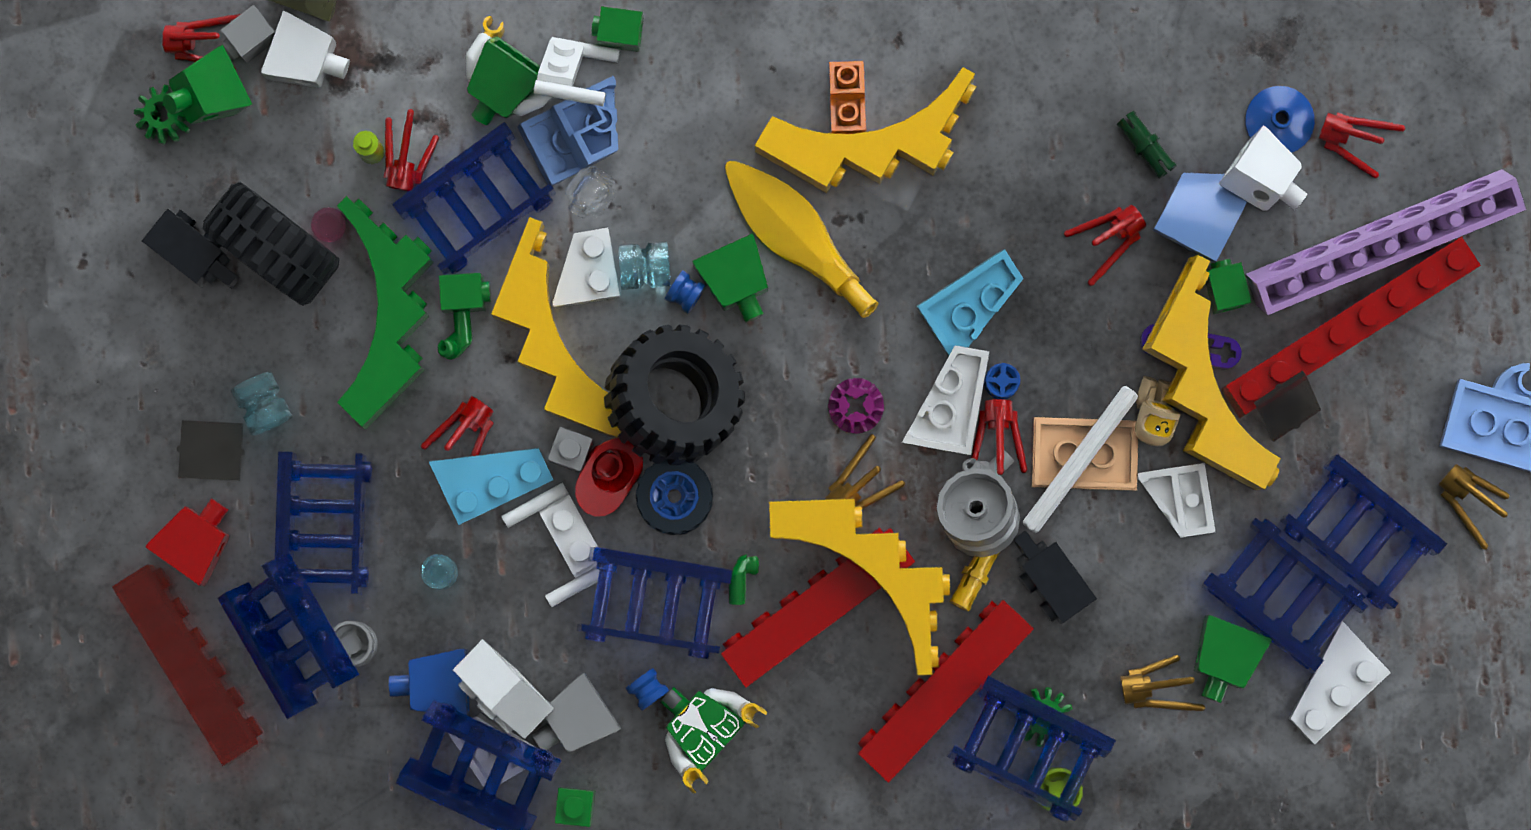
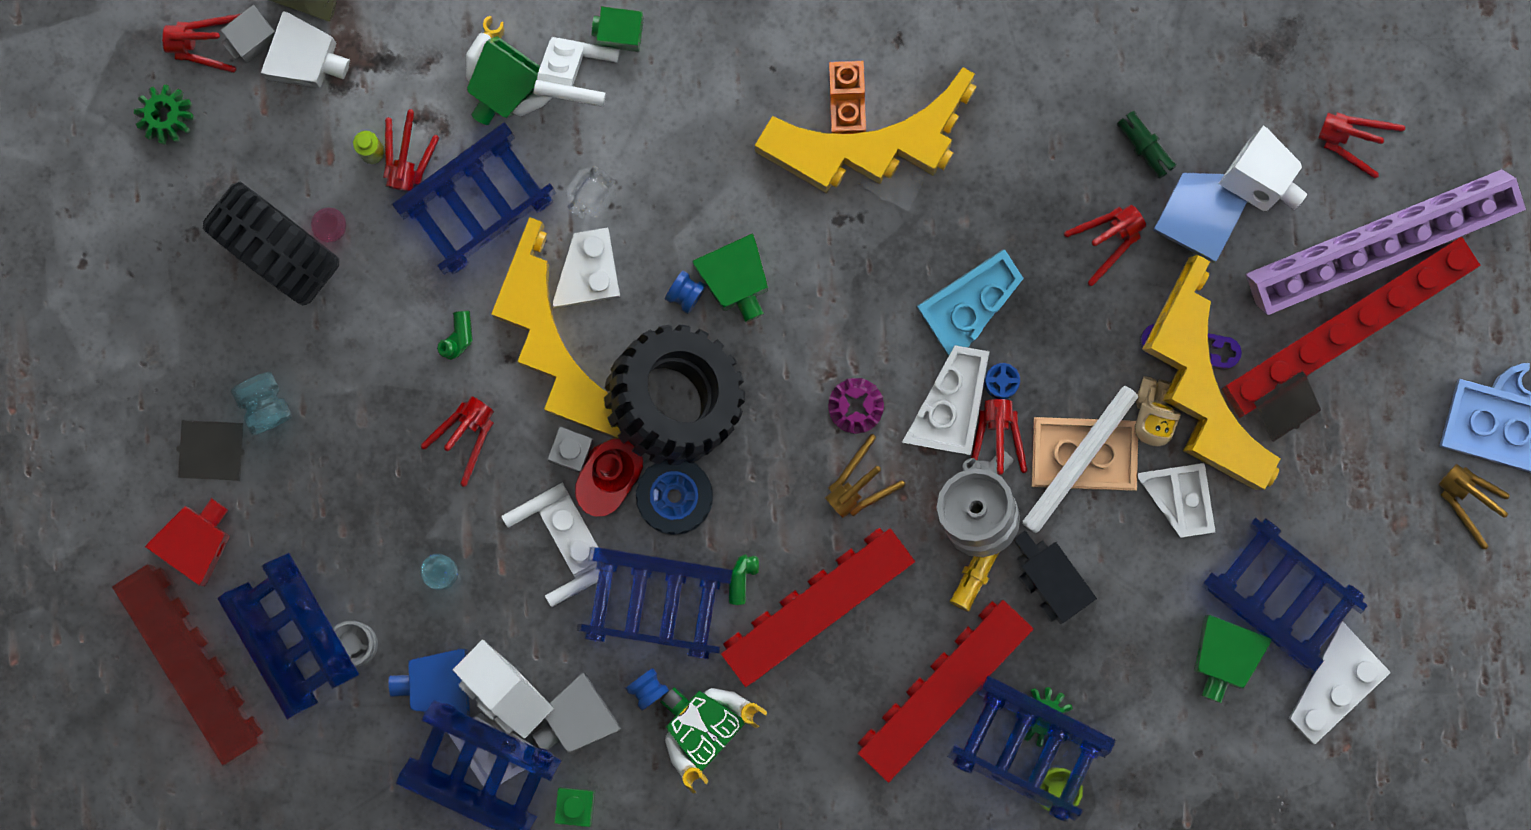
(188, 250): black hinge -> none
(207, 89): green torso -> none
(291, 505): clear blue fence -> none
(396, 268): green arch -> none
(464, 292): green brick -> none
(489, 480): medium azure wing -> none
(572, 135): medium blue slope -> none
(644, 265): clear light blue wheel -> none
(794, 231): yellow animal -> none
(911, 589): yellow arch -> none
(1139, 688): pearl gold plant -> none
(1227, 286): green brick -> none
(1287, 100): blue dish -> none
(1395, 520): clear blue fence -> none

